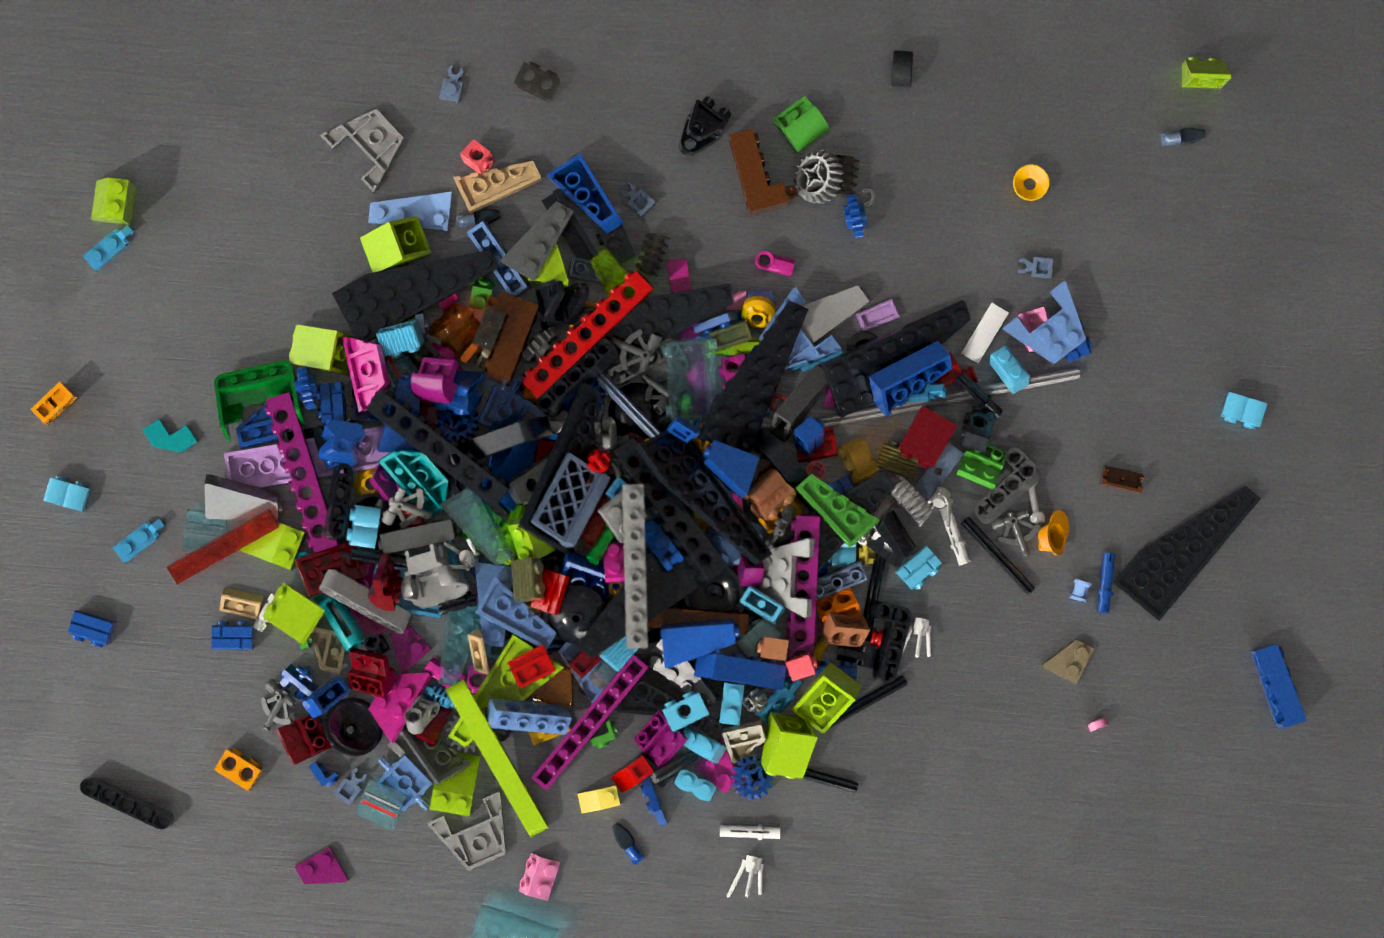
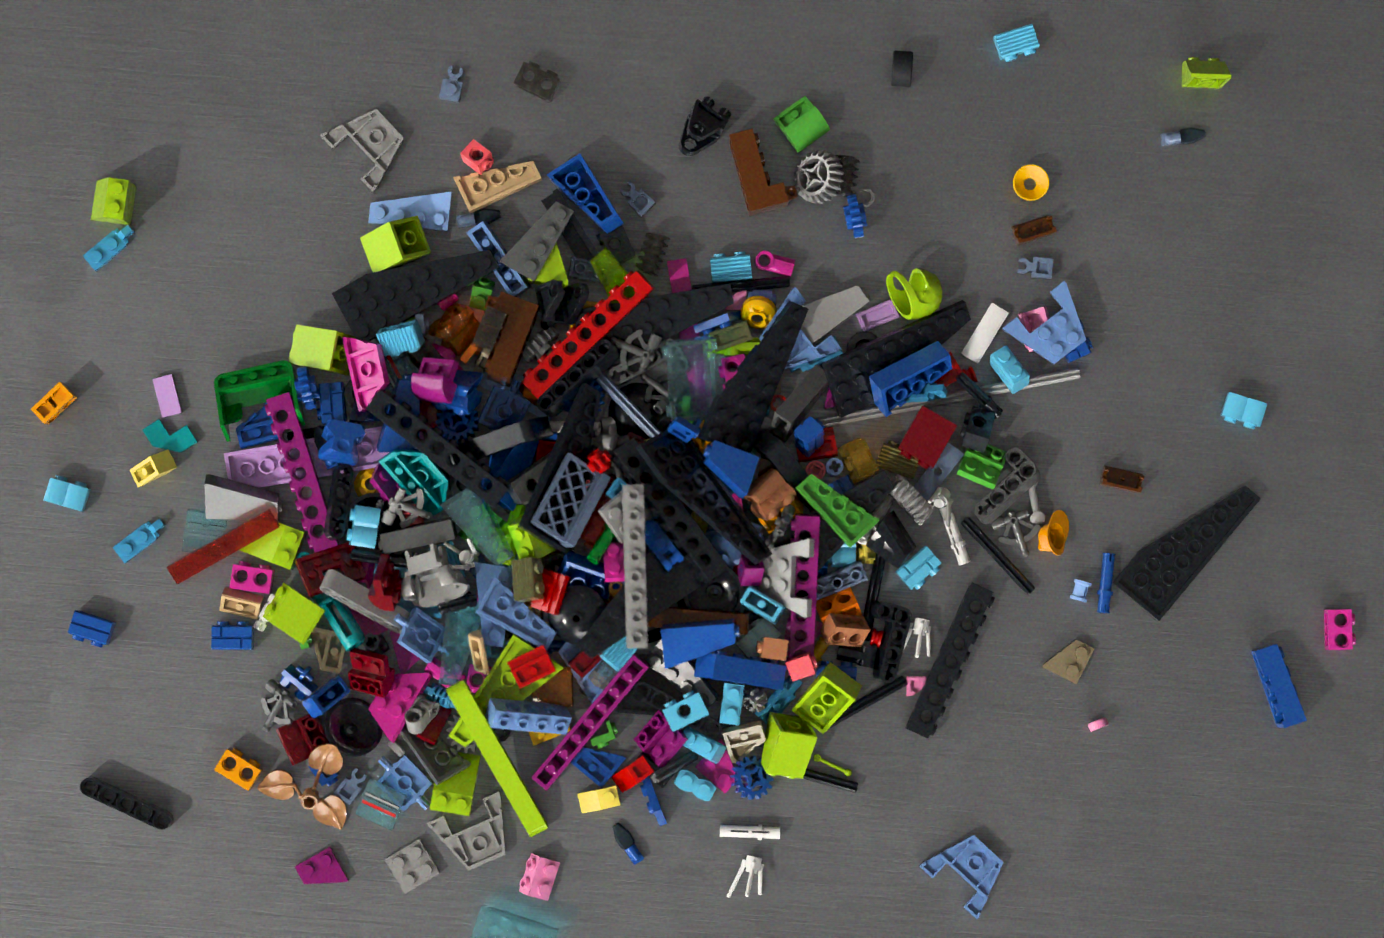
(153, 468): none -> light yellow slope
(167, 396): none -> lavender tile
(251, 582): none -> dark pink brick
(327, 811): none -> medium nougat plant
(412, 866): none -> light grey plate
(420, 634): none -> medium blue plate
(597, 764): none -> blue wing
(731, 267): none -> medium azure brick
(752, 284): none -> black axle
(817, 758): none -> lime hinge
(831, 472): none -> light blue bush
(914, 684): none -> bright pink tile
(920, 296): none -> lime piece
(973, 593): none -> black brick
(974, 864): none -> medium blue wing
(1016, 42): none -> medium azure brick
(1033, 230): none -> reddish brown hinge
(1332, 629): none -> dark pink brick

